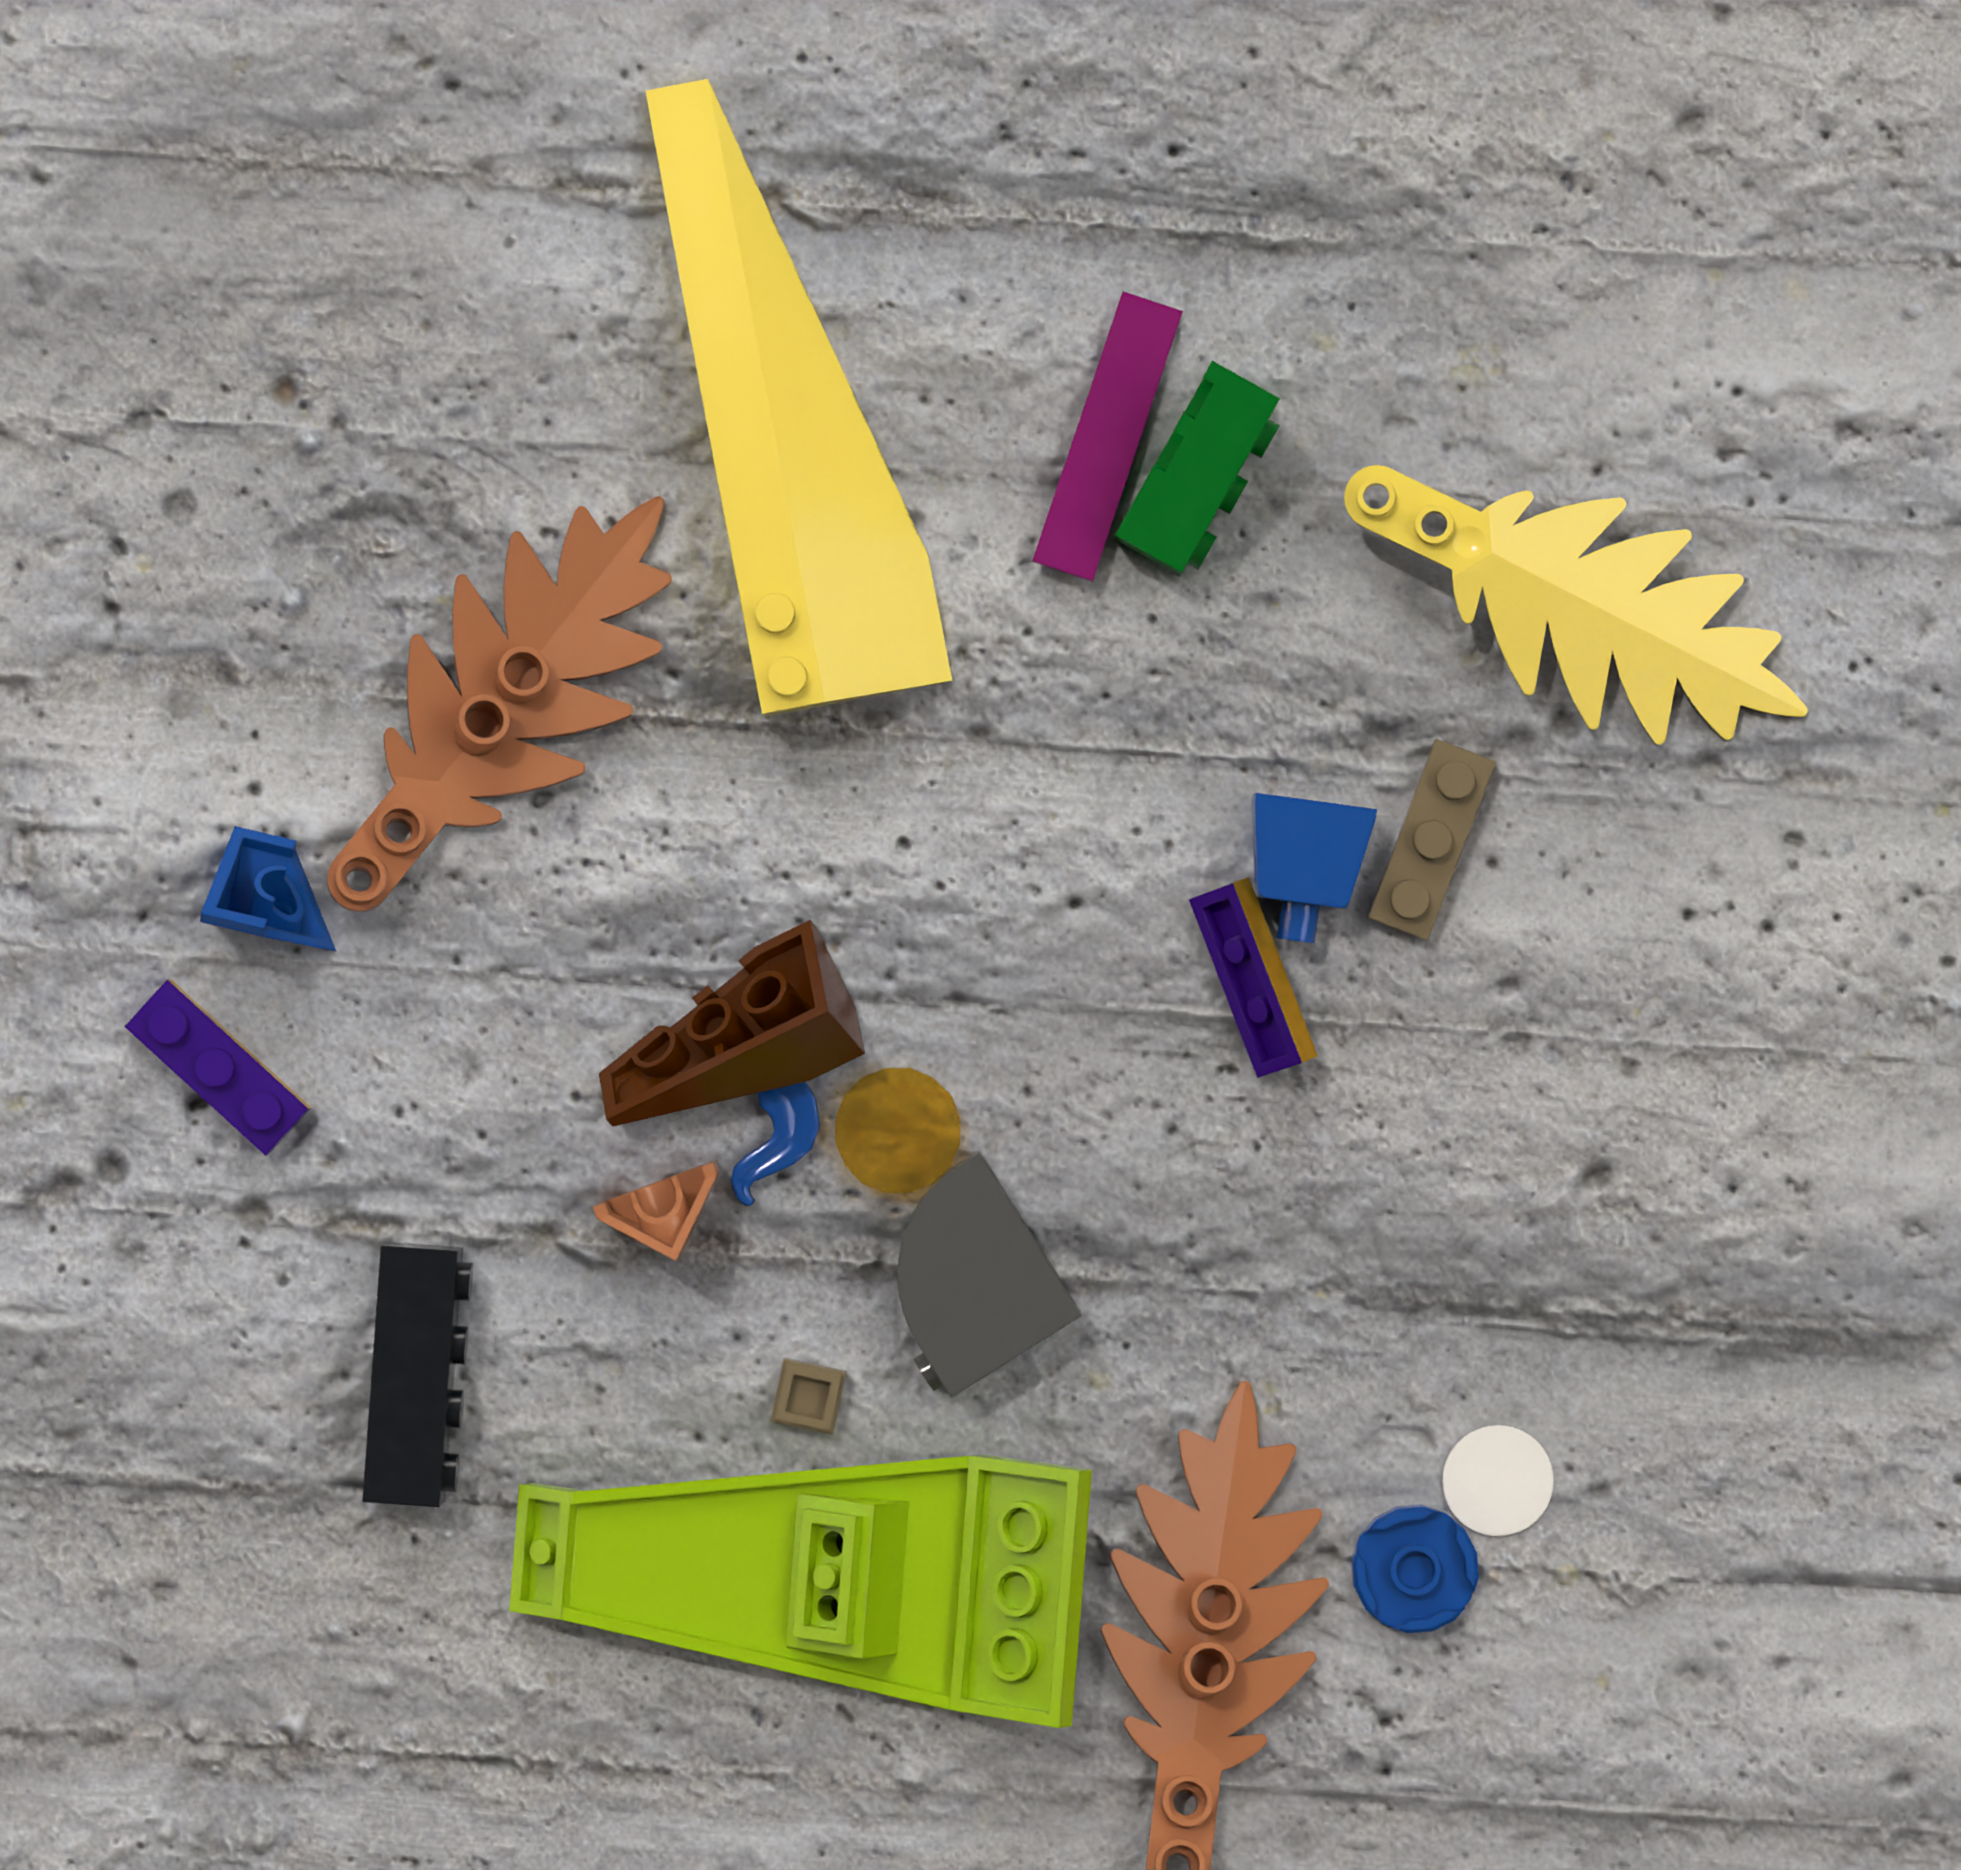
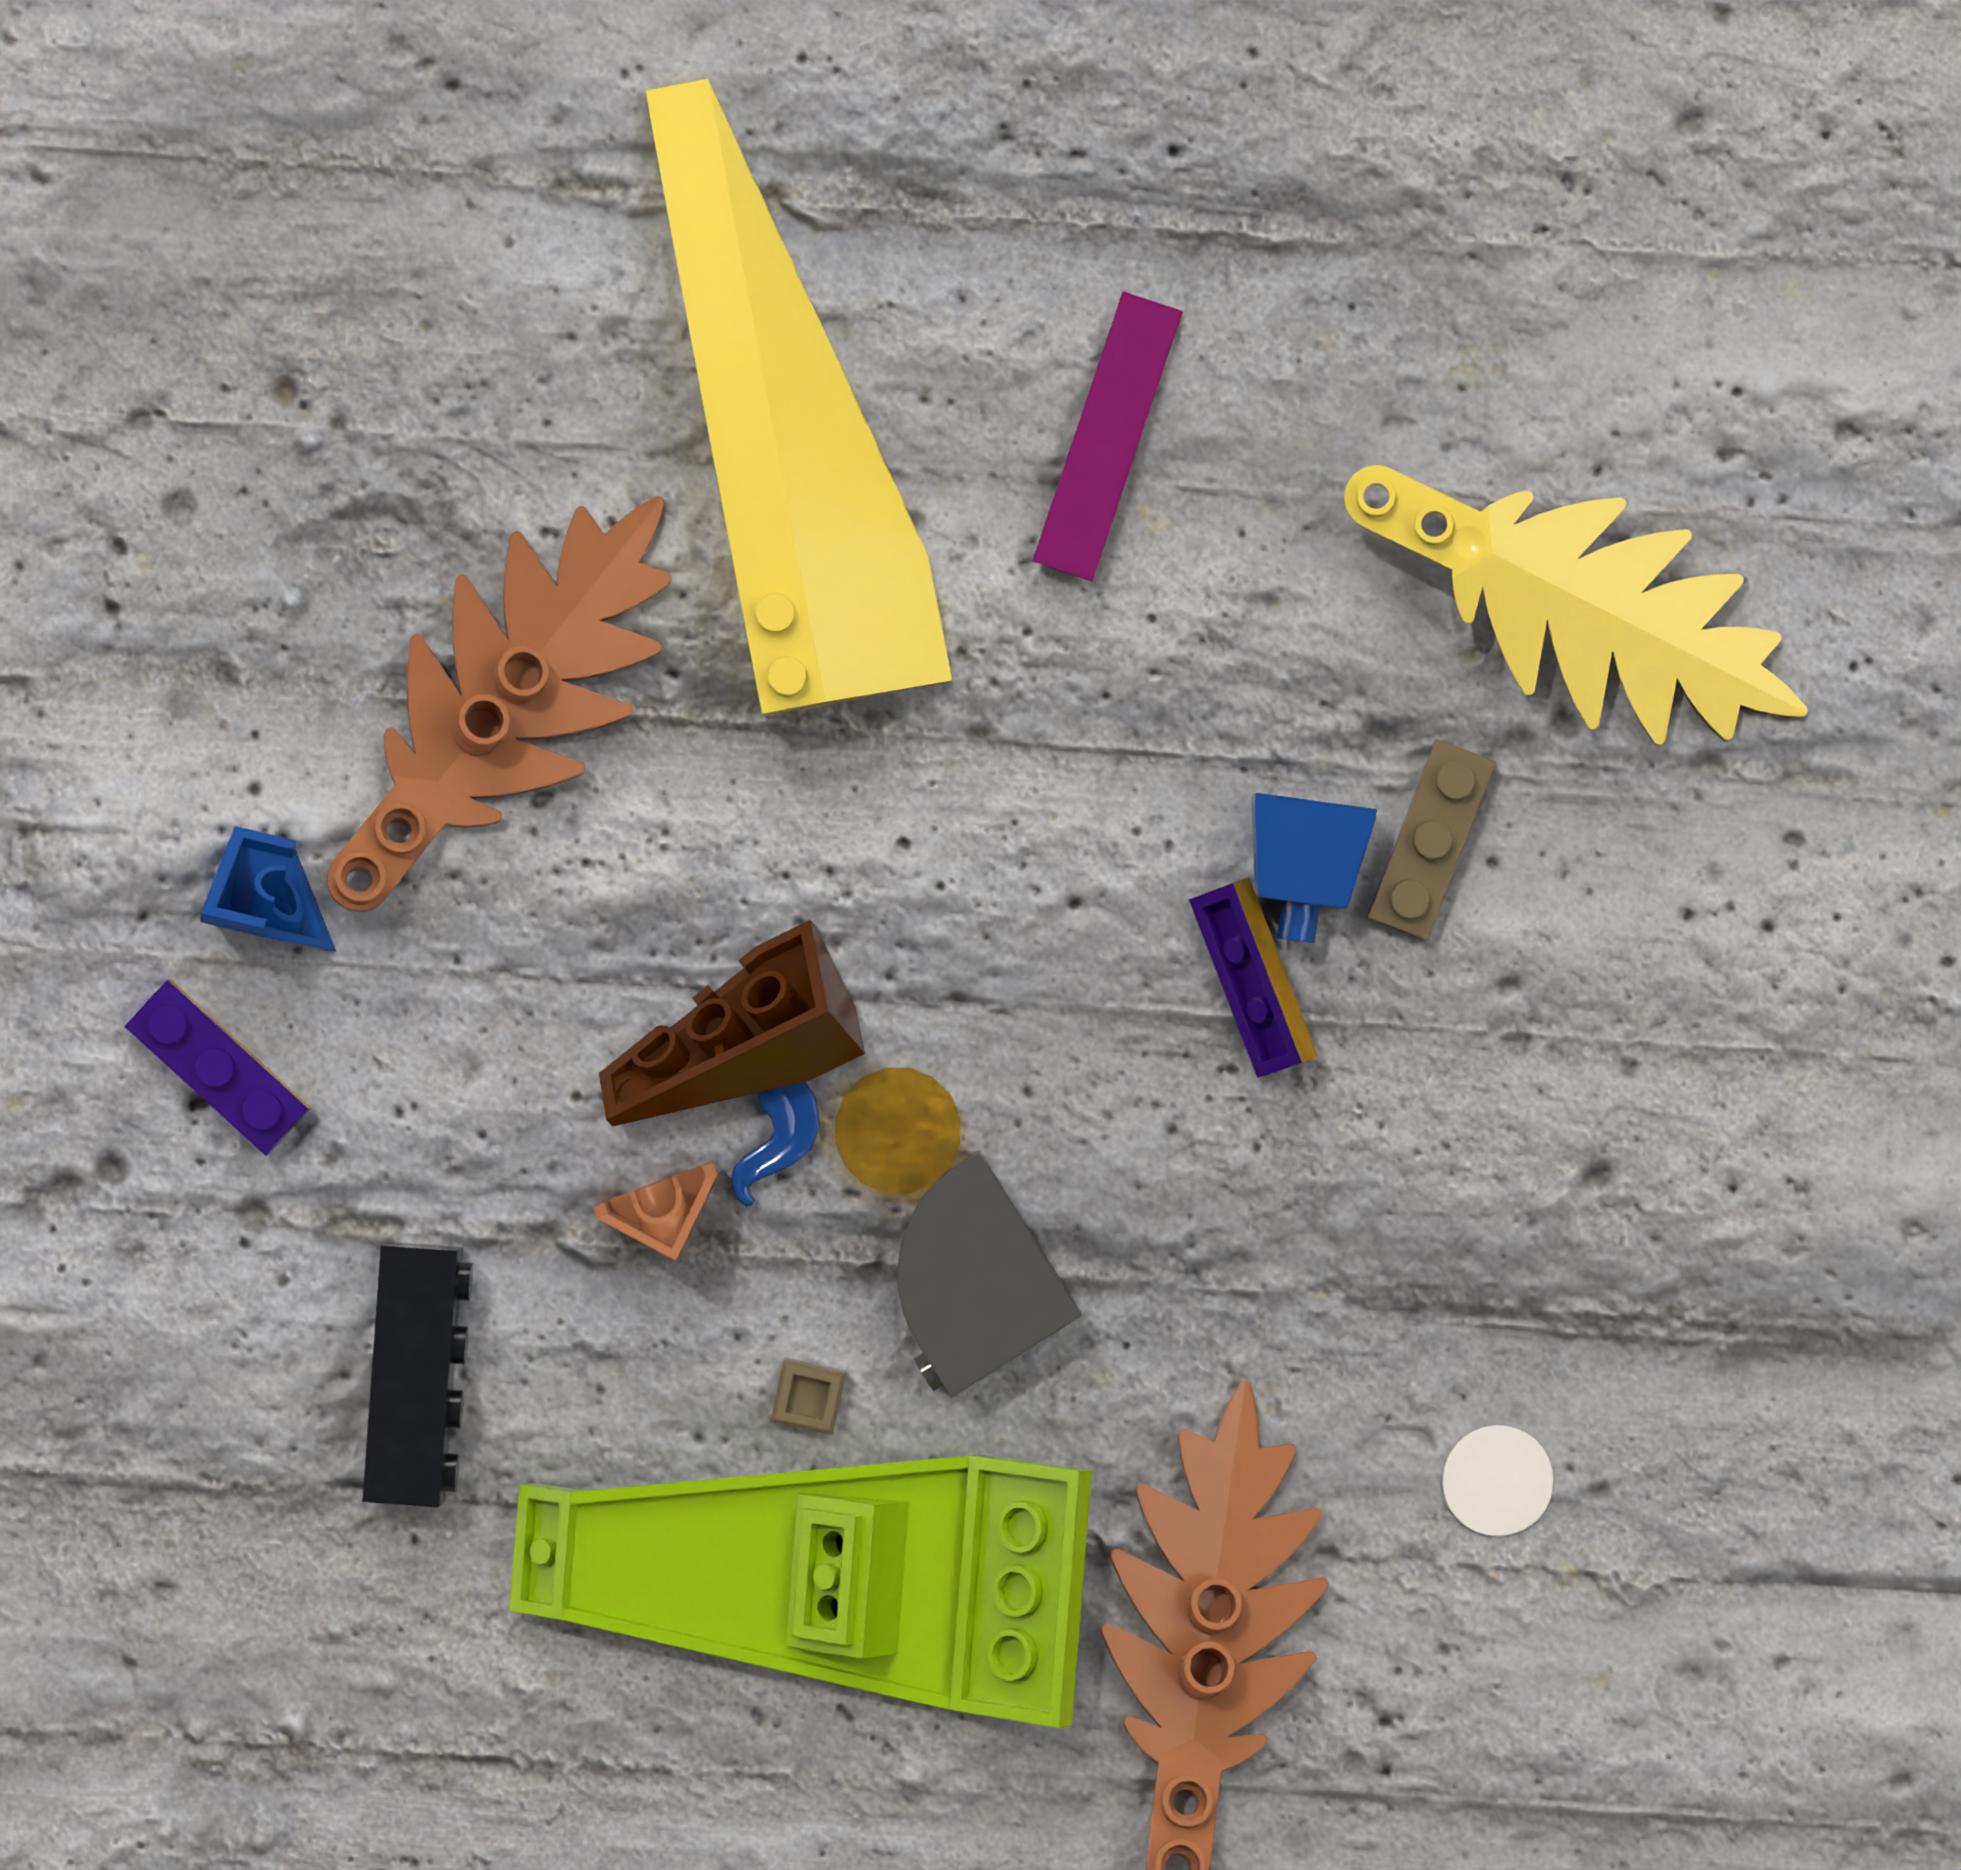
(1199, 470): green wedge -> none
(1414, 1568): blue tile -> none

